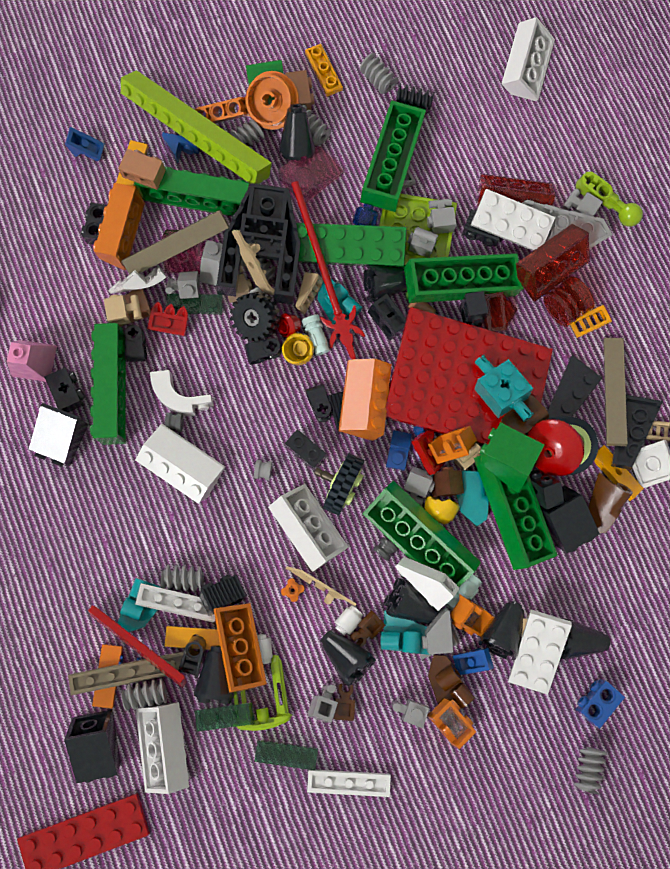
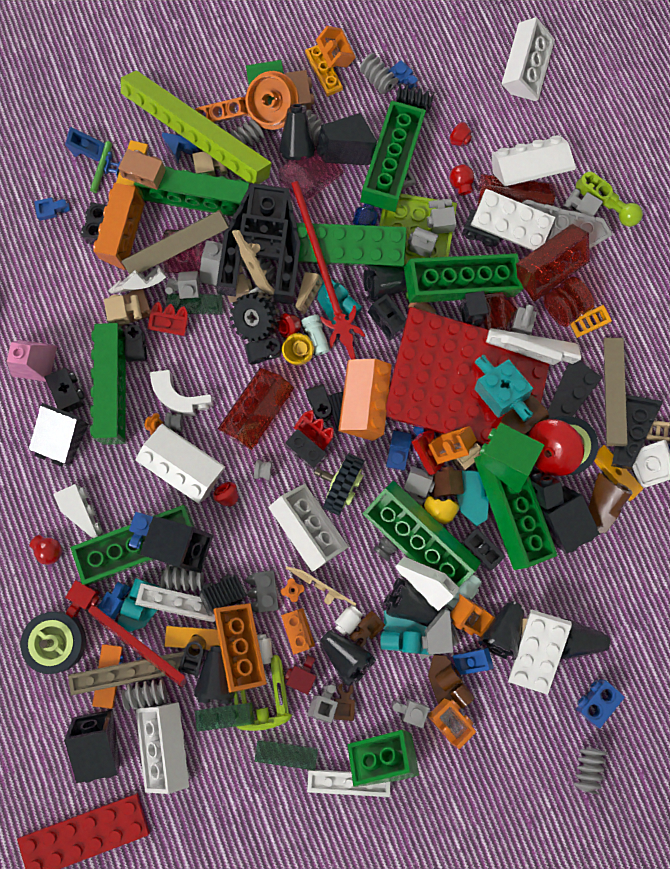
(46, 550): none -> red piece
(48, 208): none -> blue plate
(53, 642): none -> wheel
(74, 506): none -> white slope
(81, 596): none -> red brick
(100, 168): none -> bright green bar
(107, 169): none -> blue piece
(111, 552): none -> green brick
(112, 601): none -> blue plate
(140, 528): none -> blue plate
(153, 422): none -> orange plate
(176, 544): none -> black slope
(205, 164): none -> tan brick
(226, 494): none -> red cone
(256, 408): none -> clear red slope
(264, 592): none -> dark grey plate
(298, 631): none -> orange window
(301, 678): none -> dark red brick
(314, 429): none -> red plate
(335, 47): none -> orange window
(346, 141): none -> black slope
(383, 759): none -> green slope
(404, 74): none -> blue plate
(461, 135): none -> red cone
(462, 178): none -> red piece
(483, 549): none -> black brick
(523, 320): none -> light grey brick
(532, 160): none -> white slope
(539, 348): none -> white wedge

